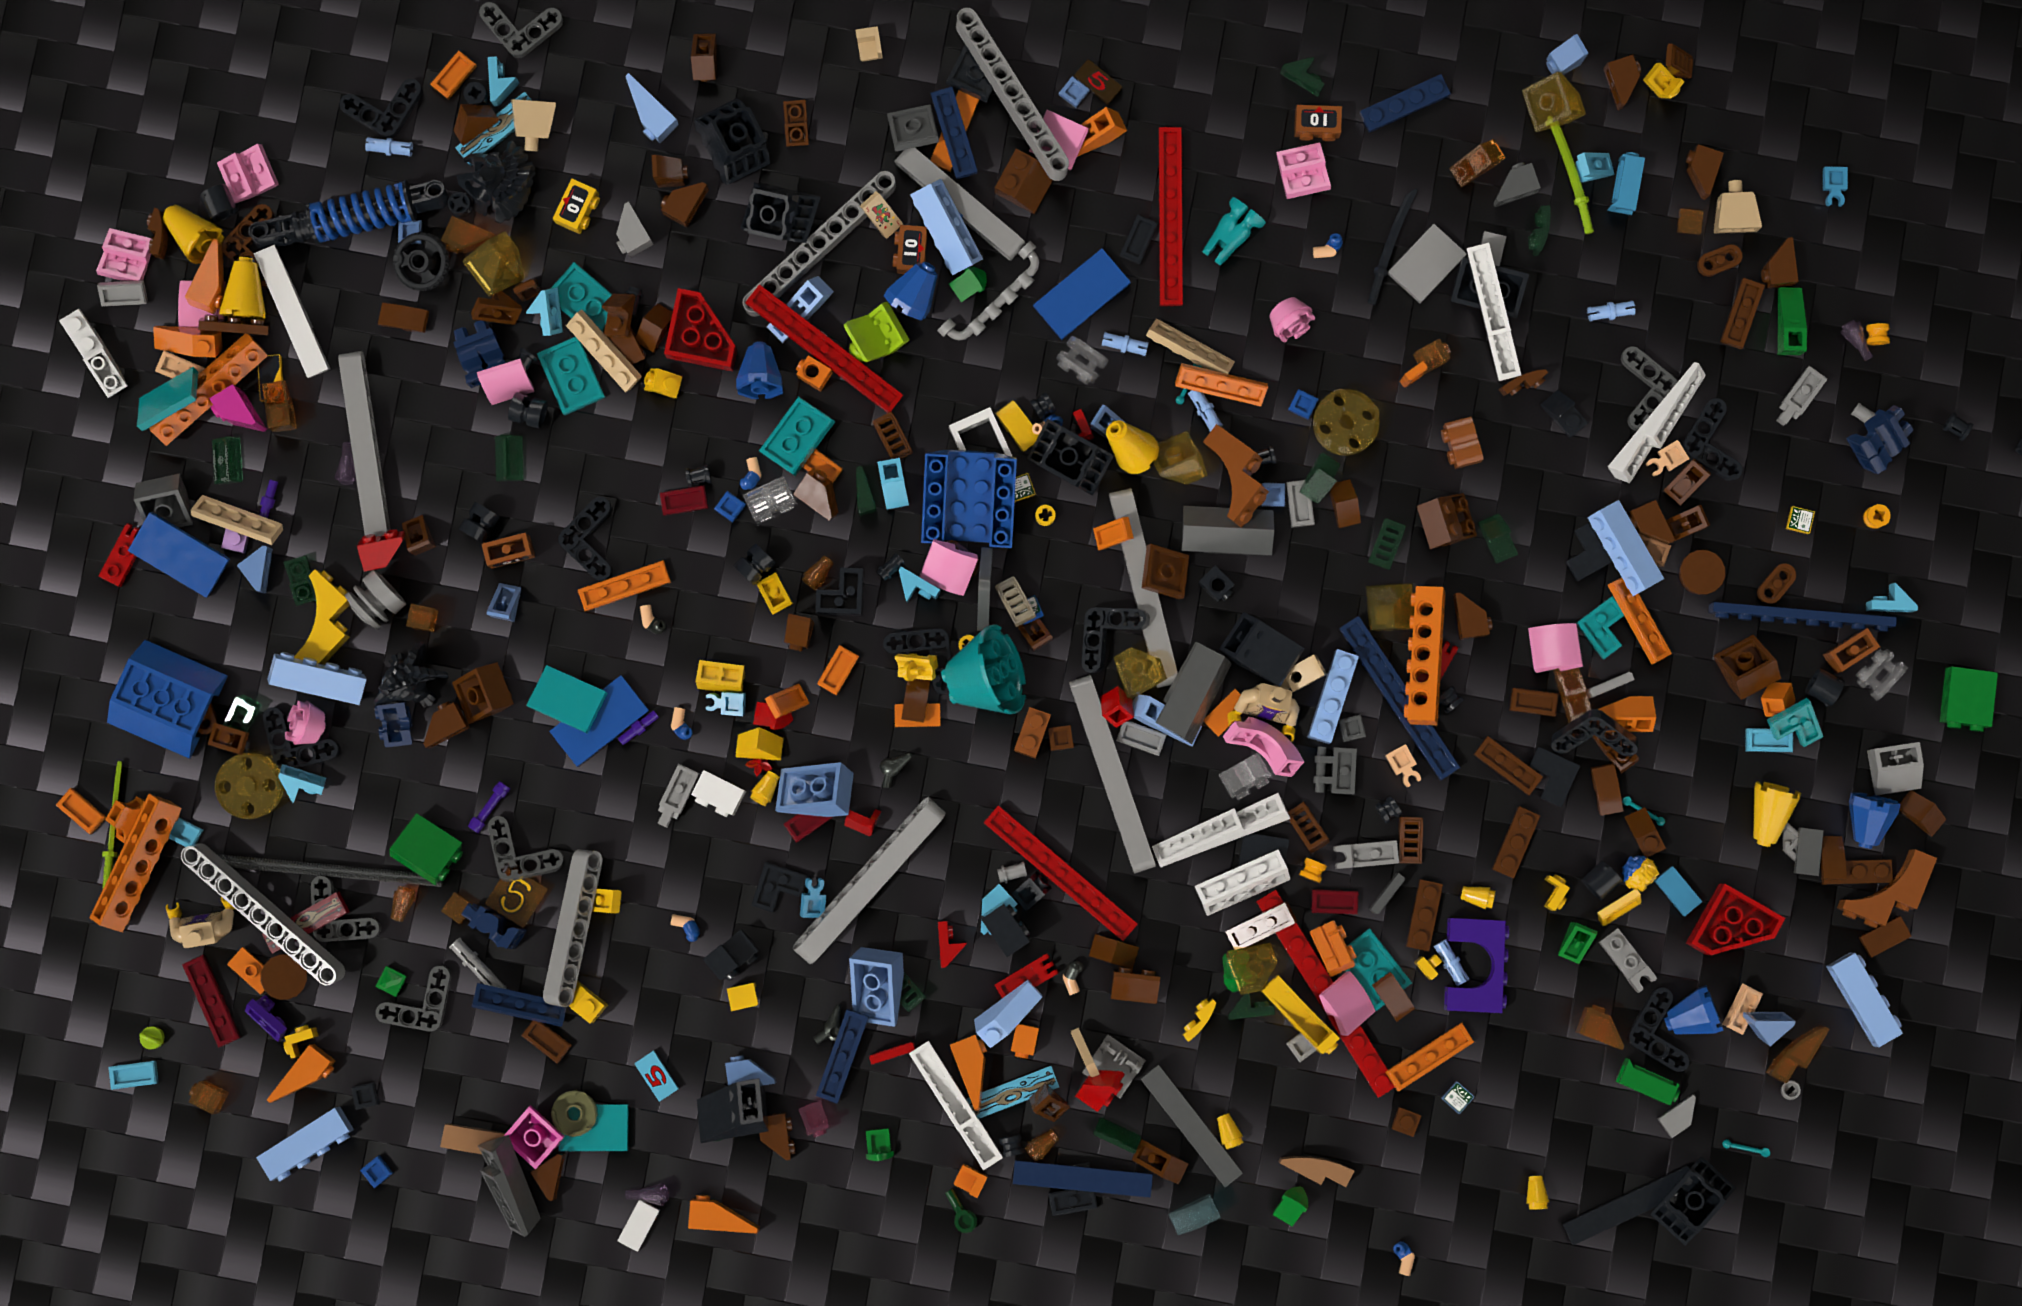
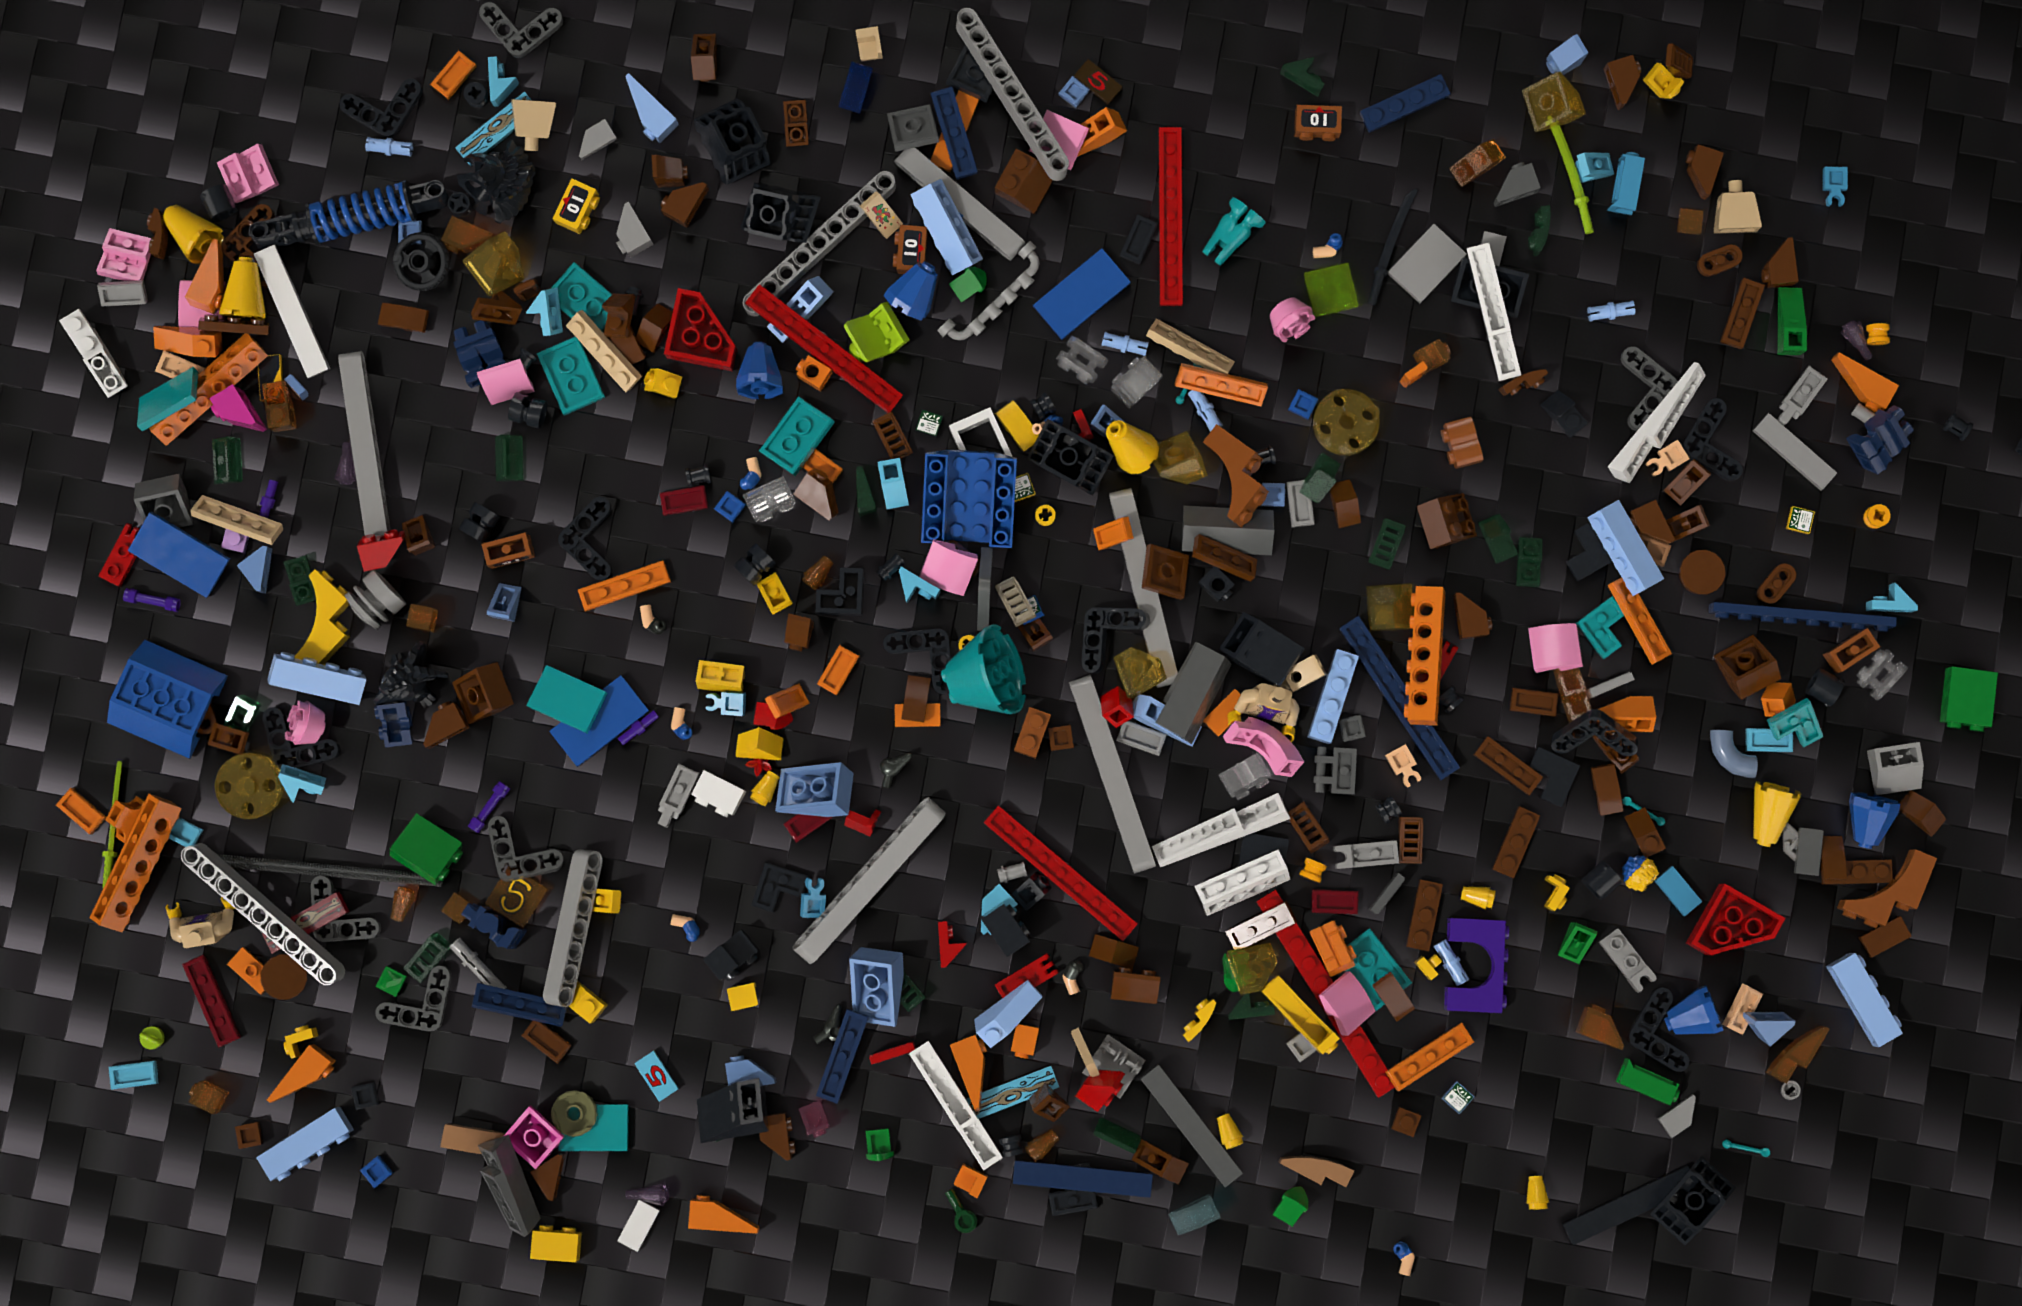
(134, 596): none -> dark purple bar
(249, 1135): none -> reddish brown plate
(259, 1012): dark purple hinge -> none
(295, 385): none -> medium blue tile
(439, 950): none -> clear green slope
(473, 121): reddish brown slope -> none
(556, 1244): none -> yellow brick
(596, 138): none -> light grey tile
(855, 87): none -> clear blue slope
(916, 667): yellow hips -> none
(929, 423): none -> tile
(1135, 381): none -> clear brick
(1224, 557): none -> reddish brown plate
(1303, 170): bright pink slope -> none
(1331, 290): none -> clear neon green plate
(1529, 562): none -> clear green slope
(1619, 907): yellow tile -> none
(1730, 757): none -> sand blue cylinder
(1794, 451): none -> light grey tile
(1867, 385): none -> orange slope

